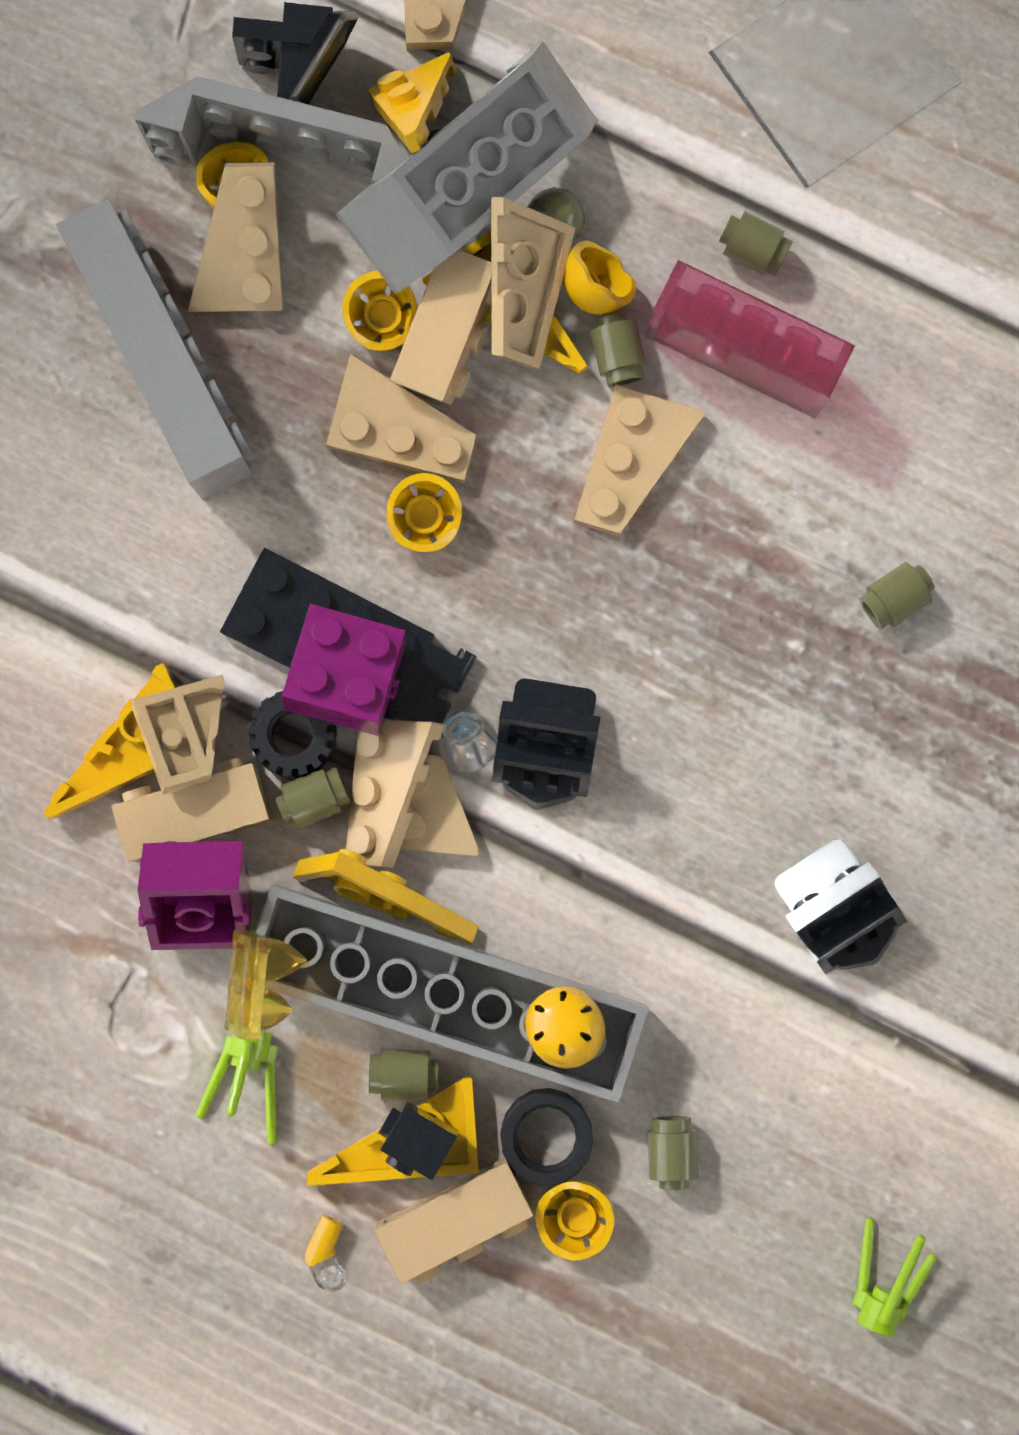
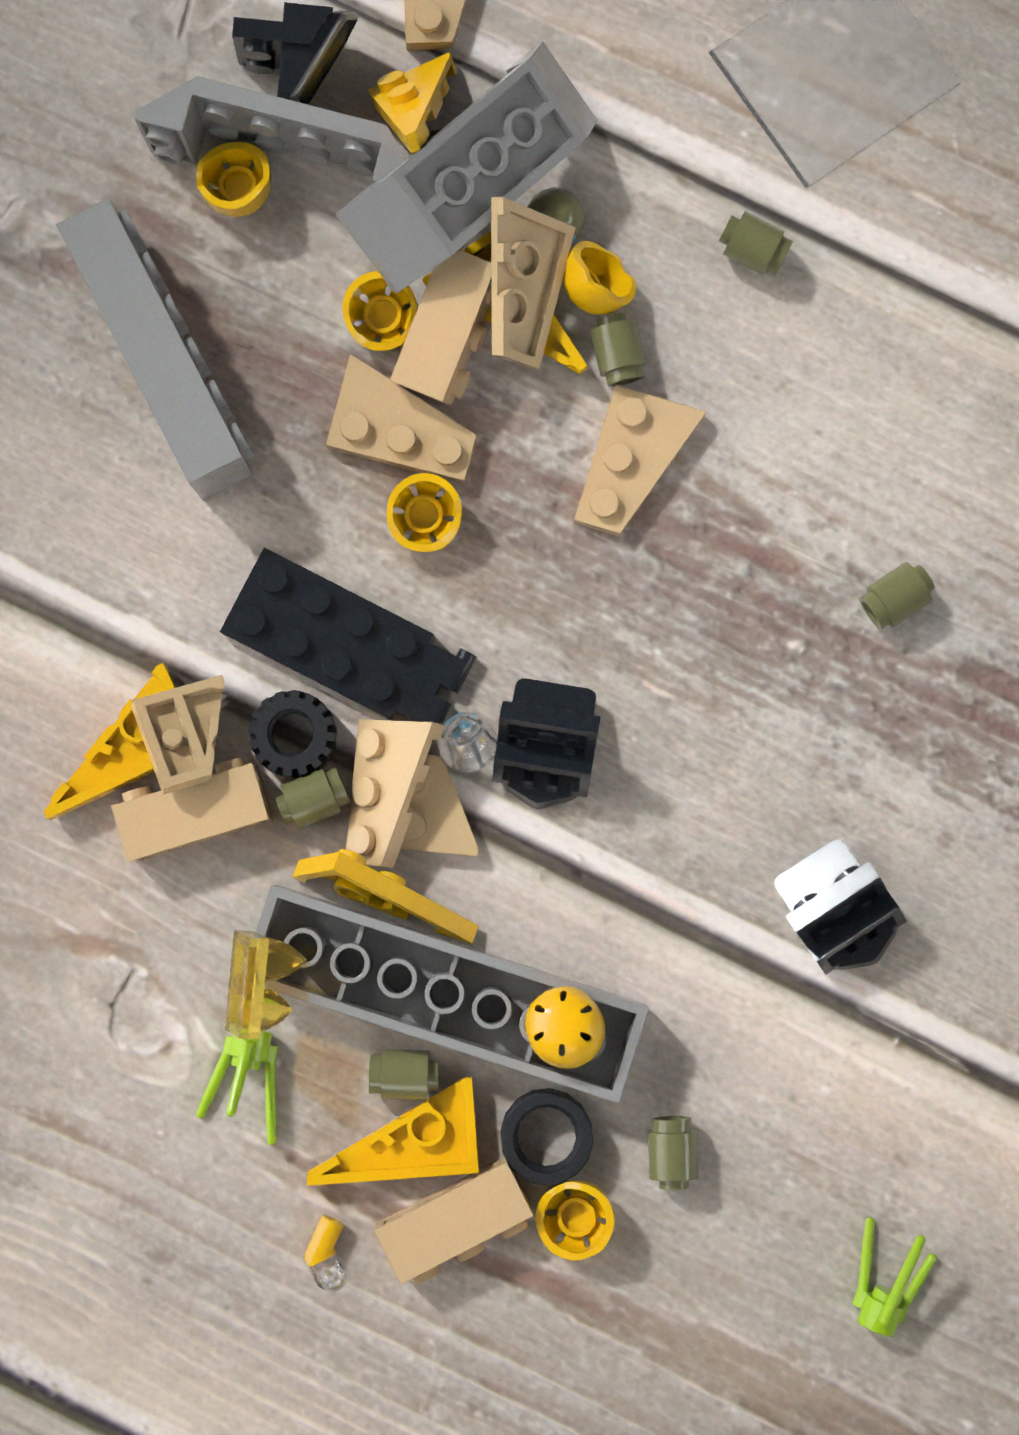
(193, 894): magenta brick -> none
(242, 246): tan wing -> none
(344, 670): magenta brick -> none
(416, 1141): black brick -> none
(748, 339): clear pink brick -> none

